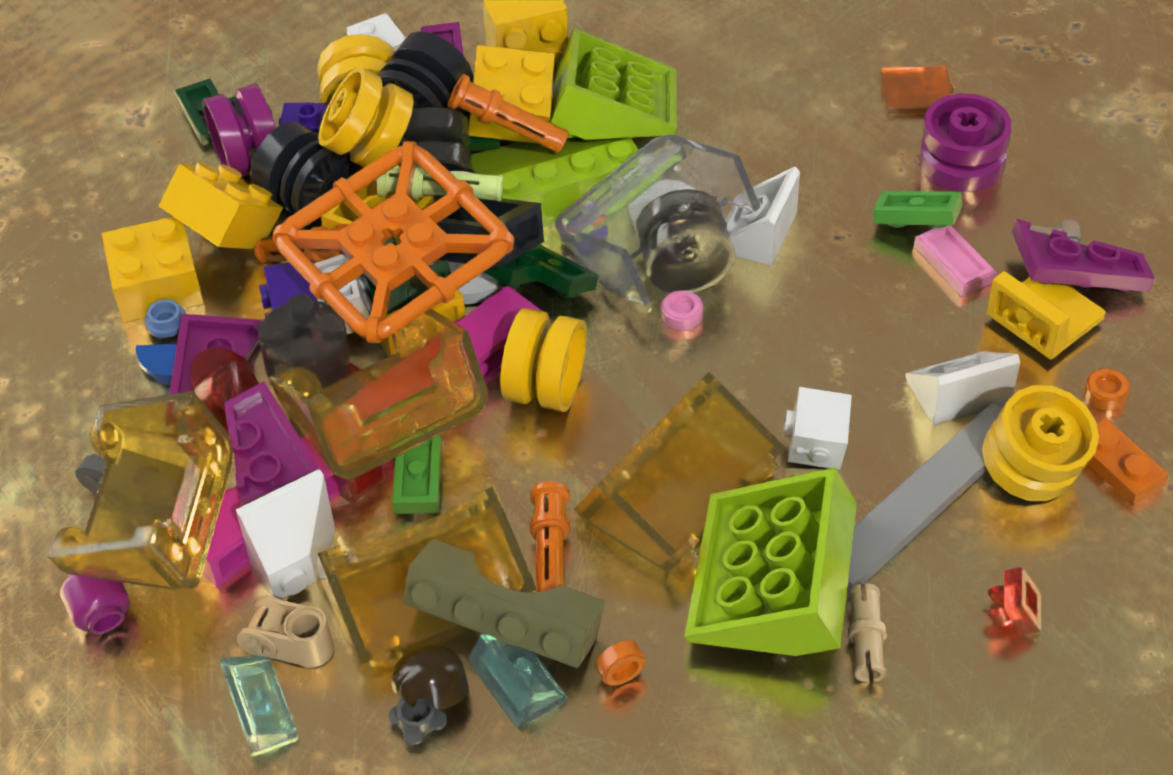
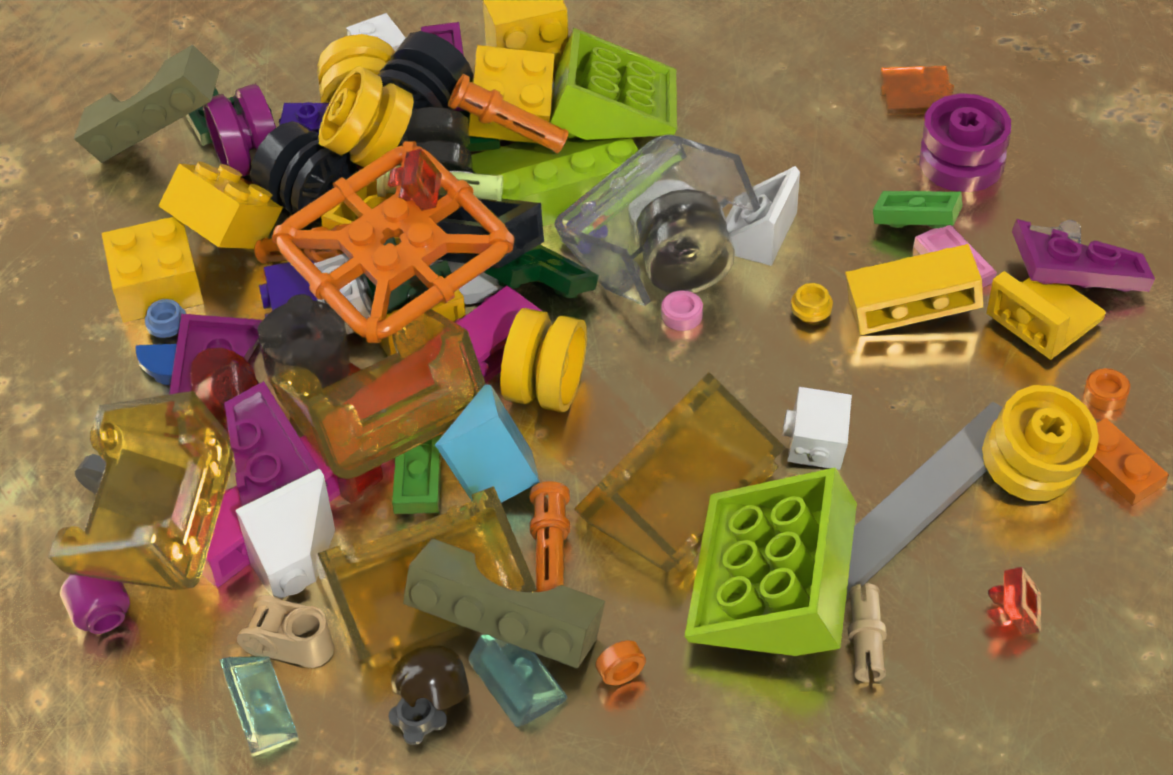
(175, 91): none -> olive arch
(418, 180): none -> clear red tile
(488, 449): none -> medium azure slope
(811, 302): none -> yellow plate
(914, 289): none -> yellow brick
(964, 384): white slope -> none

